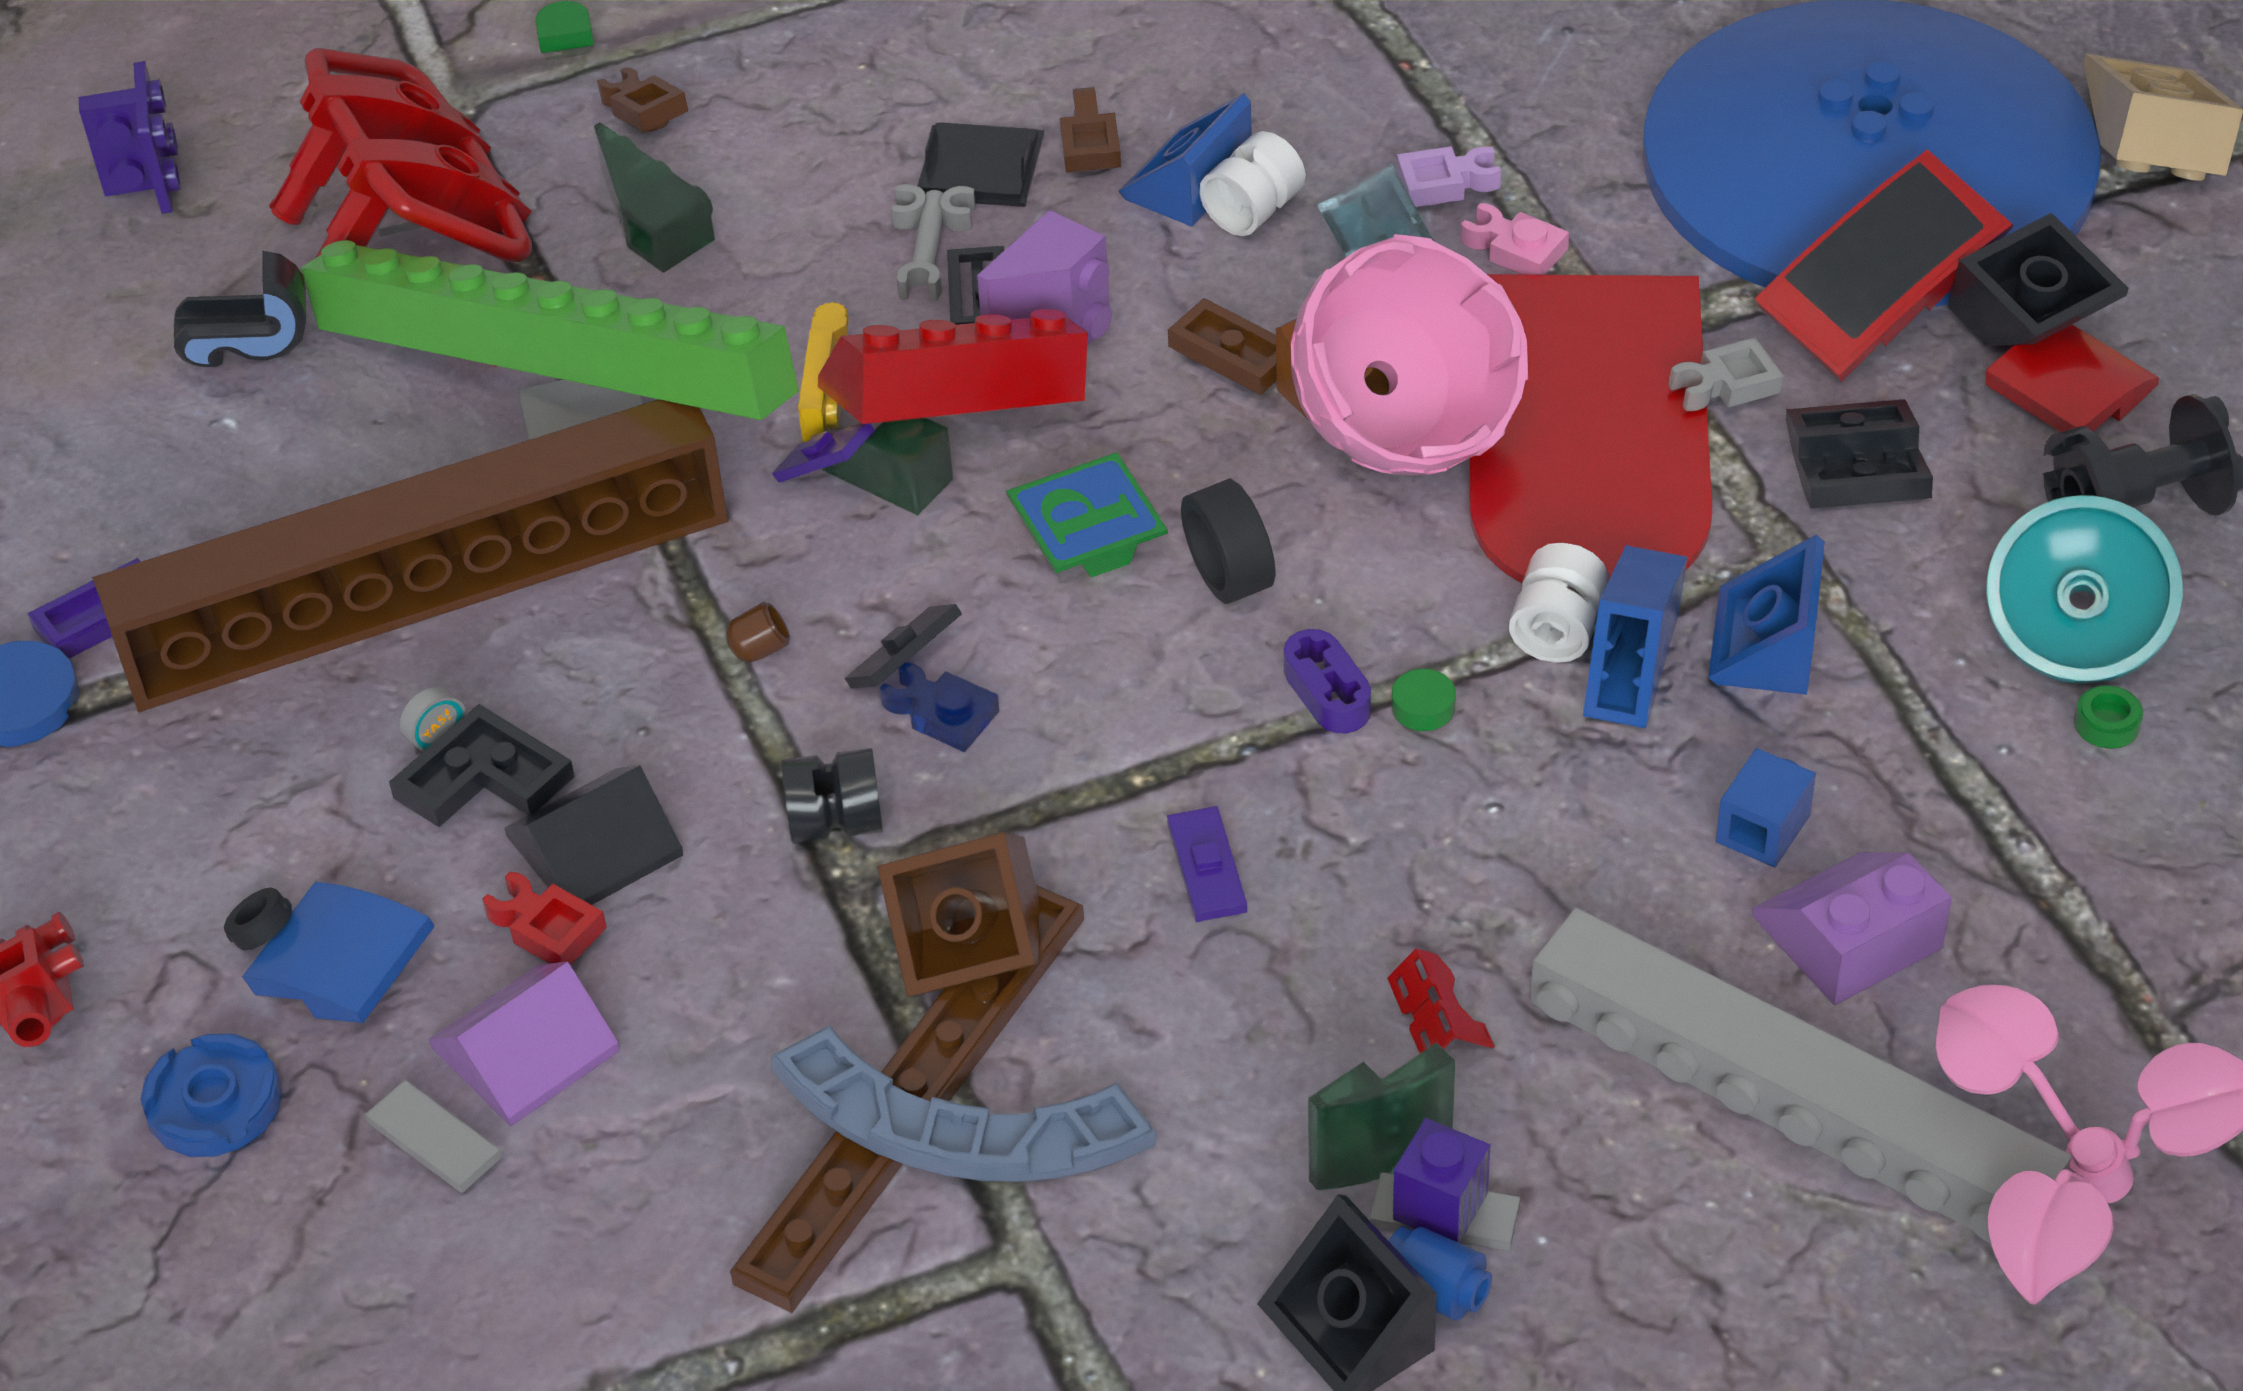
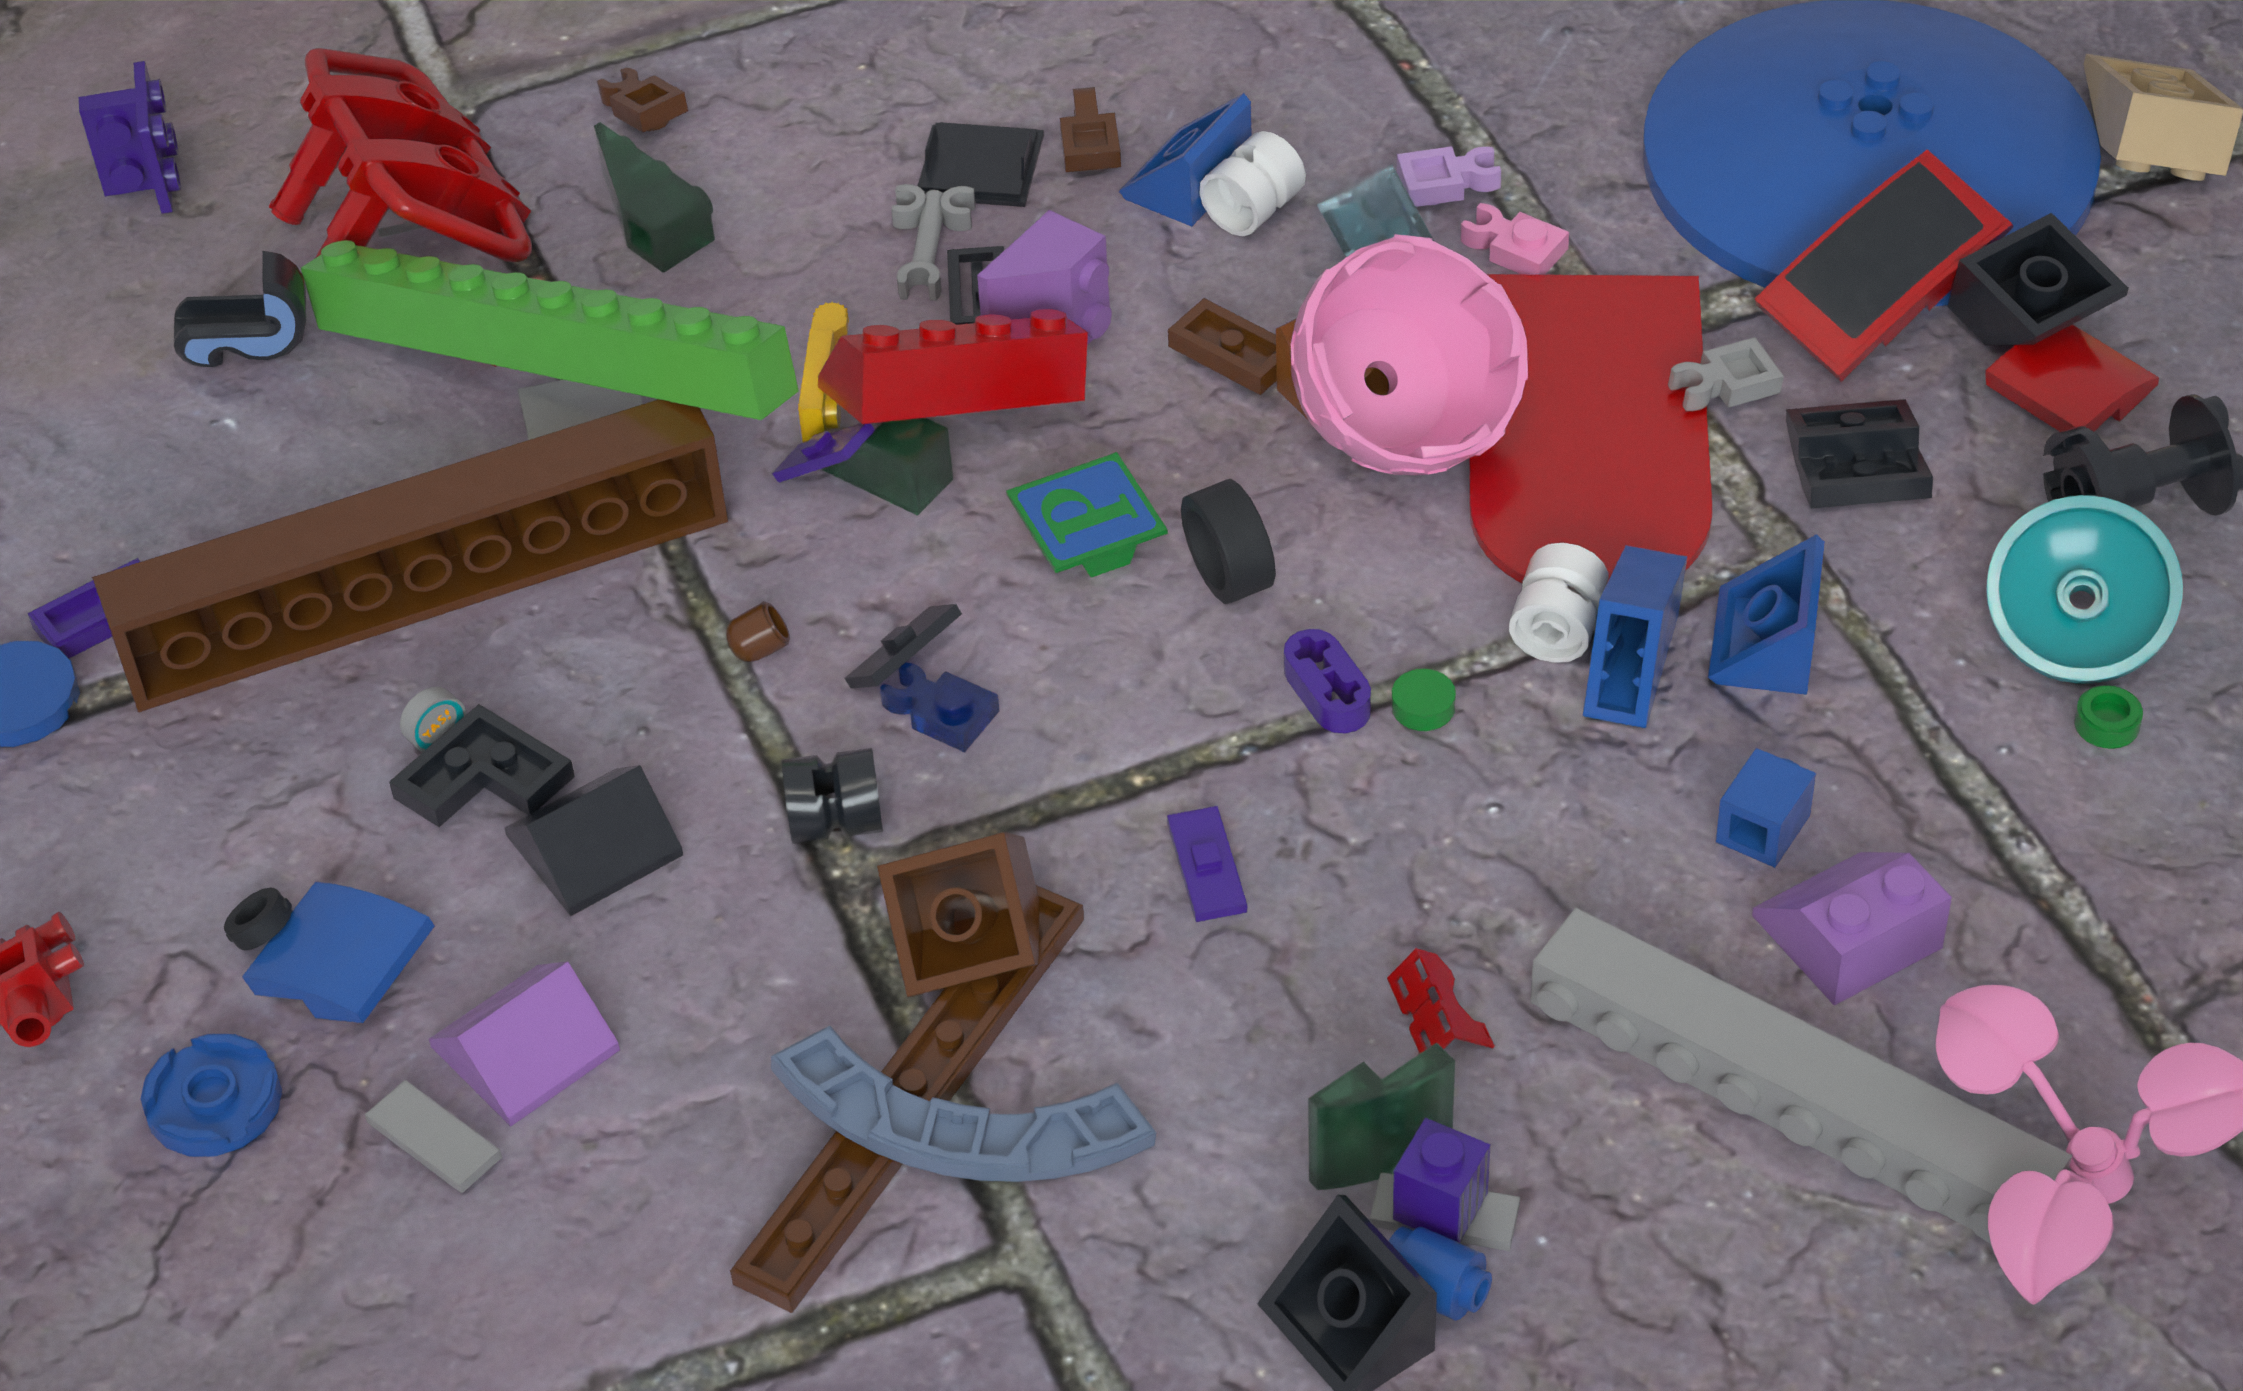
(546, 925): red plate -> none
(563, 26): green tile -> none

